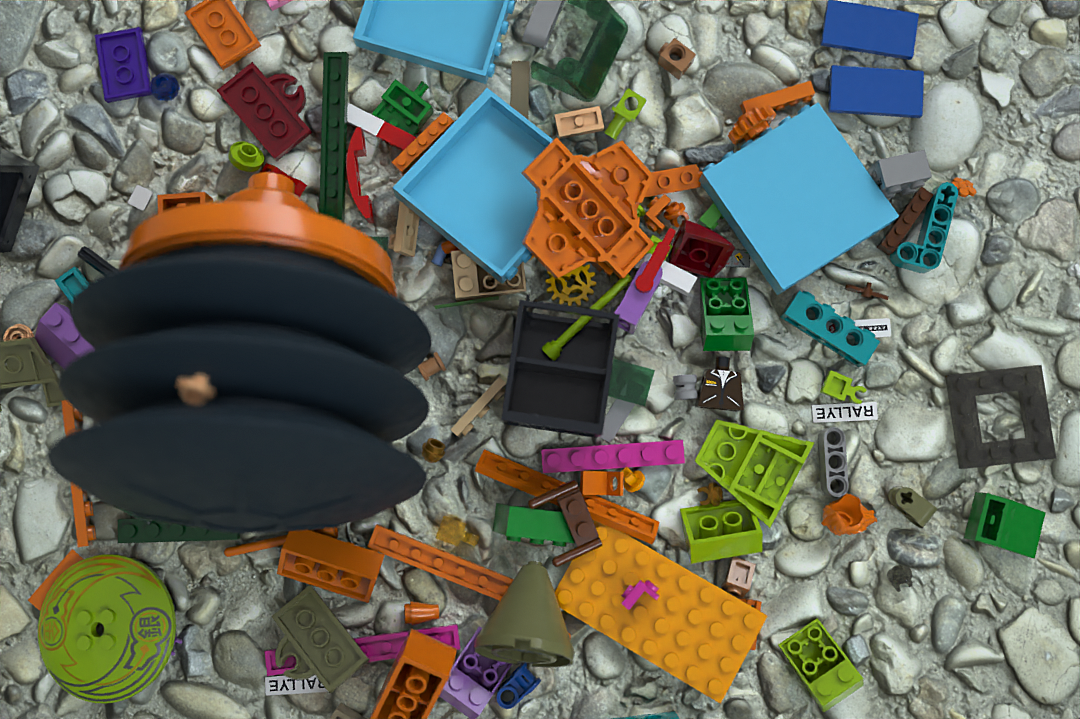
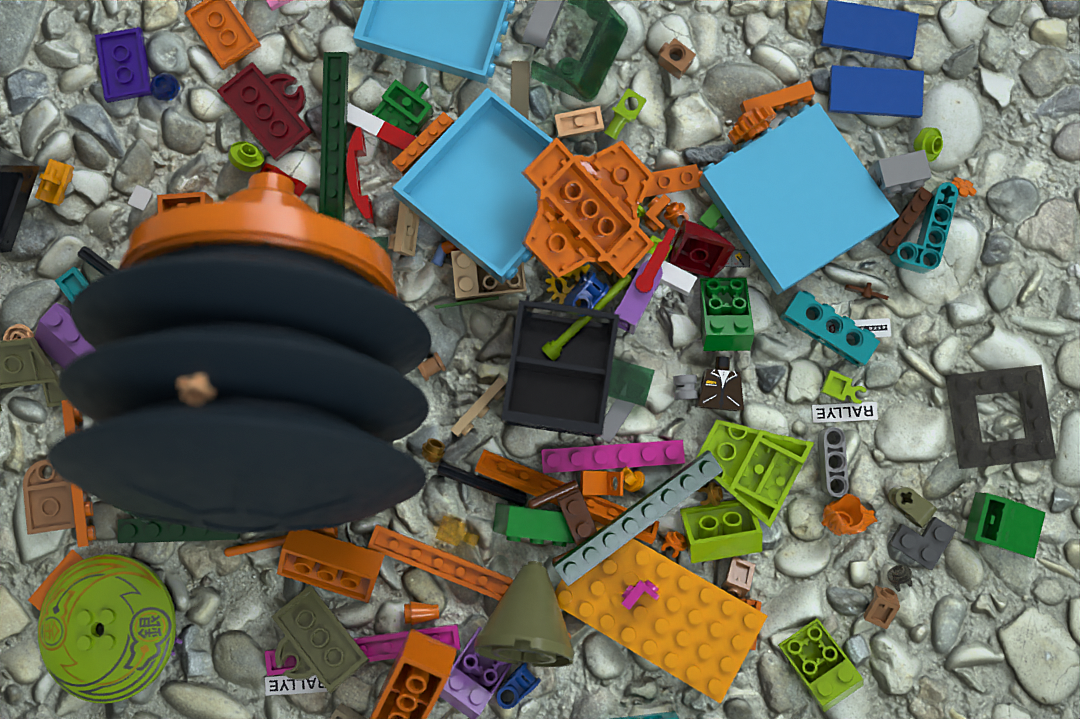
(47, 501): none -> medium nougat tile
(54, 182): none -> light orange hips
(482, 484): none -> black axle
(587, 289): none -> blue piece
(637, 518): none -> plate
(676, 541): none -> orange plate
(882, 607): none -> medium nougat bracket
(923, 548): none -> dark grey plate
(930, 141): none -> lime plate

